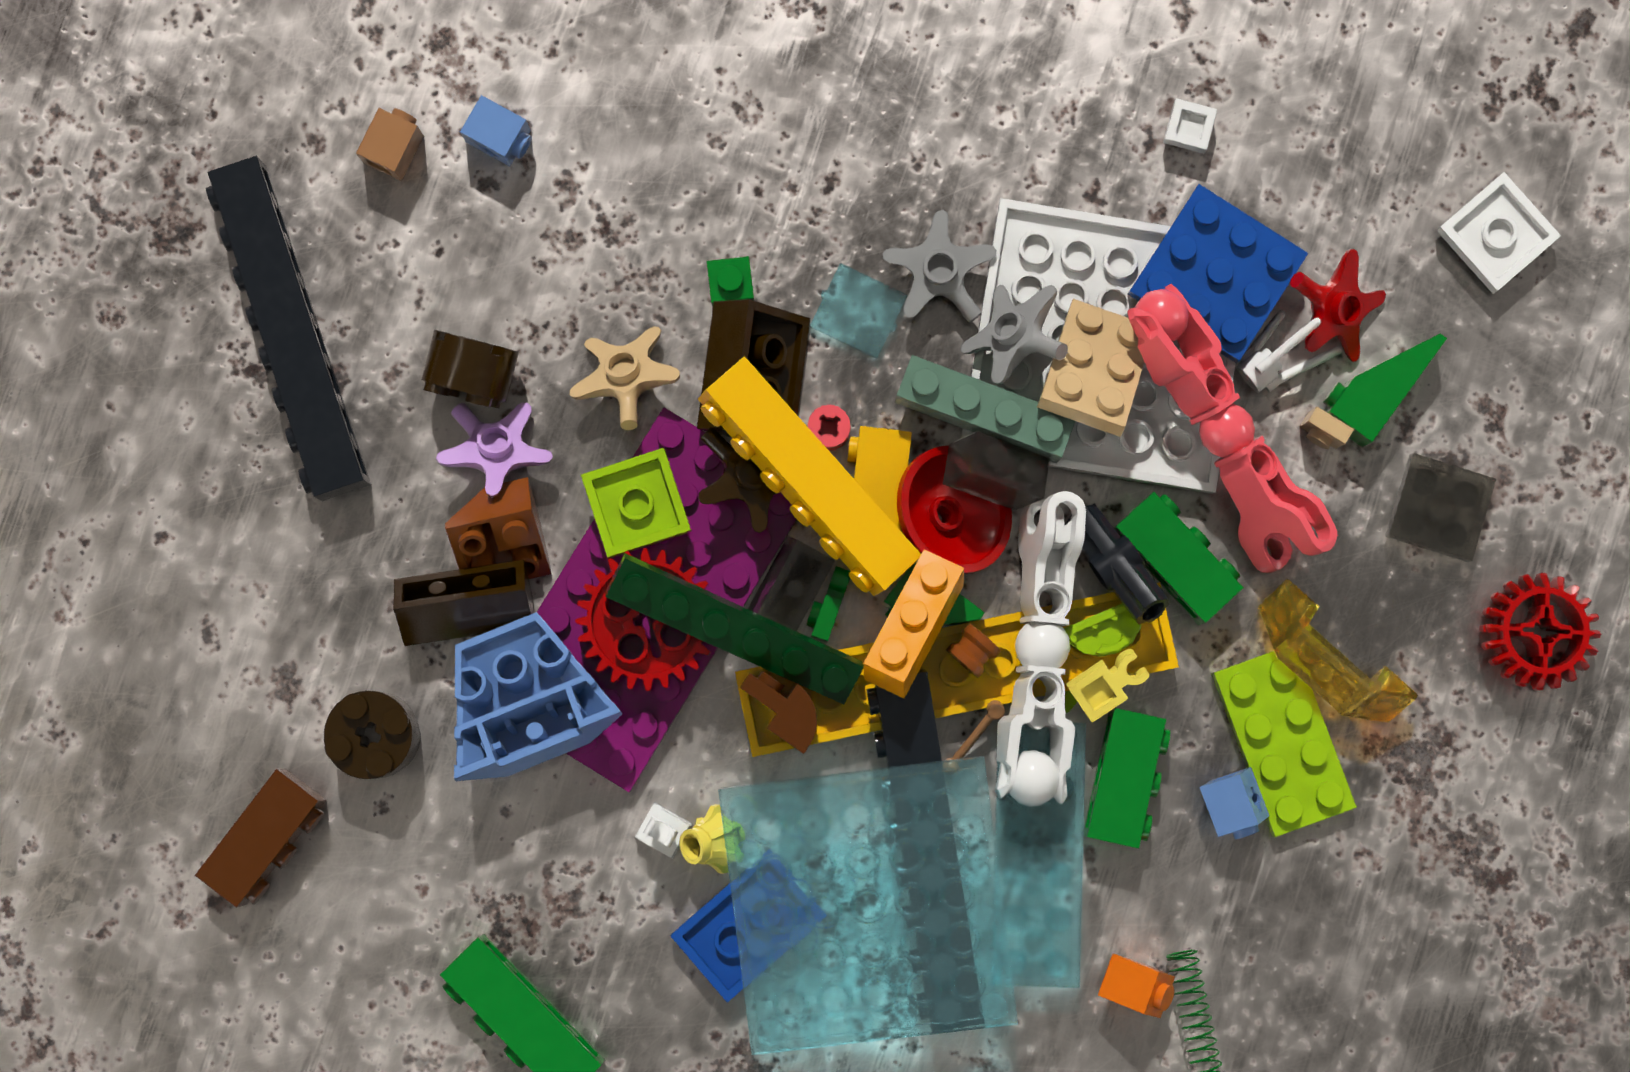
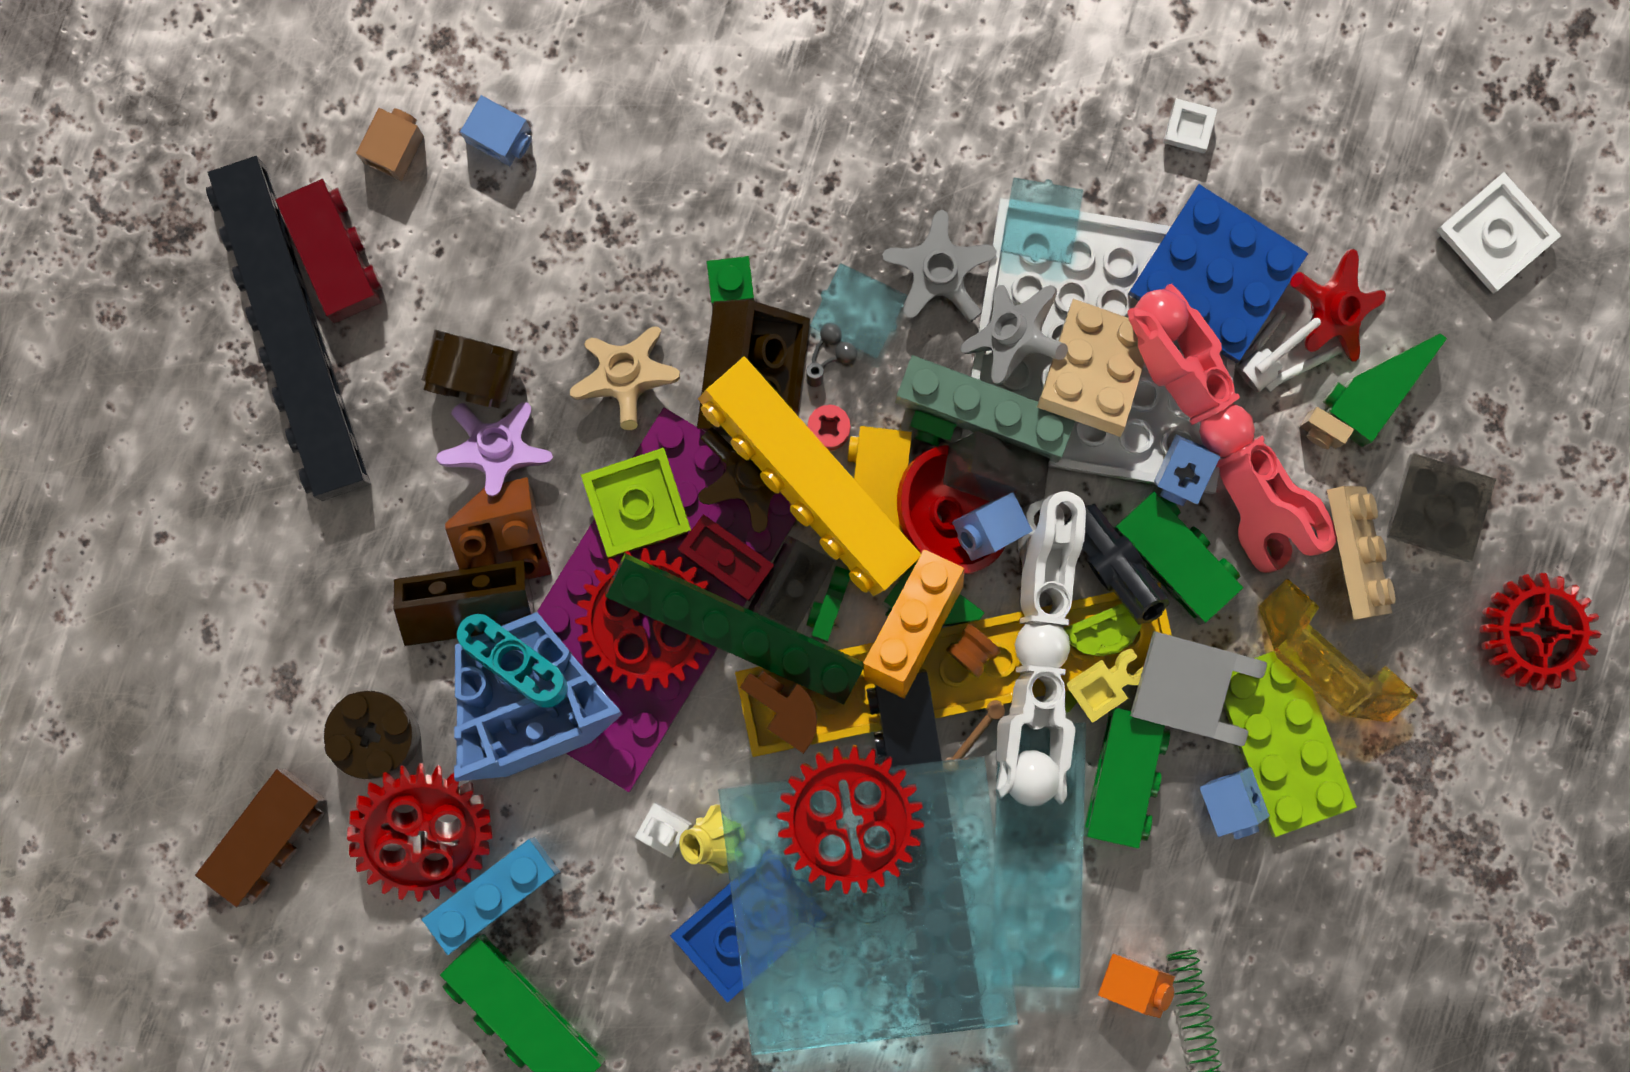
(330, 250): none -> dark red brick
(408, 866): none -> red gear
(490, 895): none -> dark azure brick
(528, 687): none -> teal beam
(726, 557): none -> dark red plate
(810, 826): none -> red gear
(844, 352): none -> dark grey piece
(931, 429): none -> green plate
(992, 526): none -> medium blue brick
(1041, 220): none -> clear light blue piece
(1179, 455): none -> medium blue brick
(1187, 686): none -> light grey flag
(1361, 551): none -> tan plate

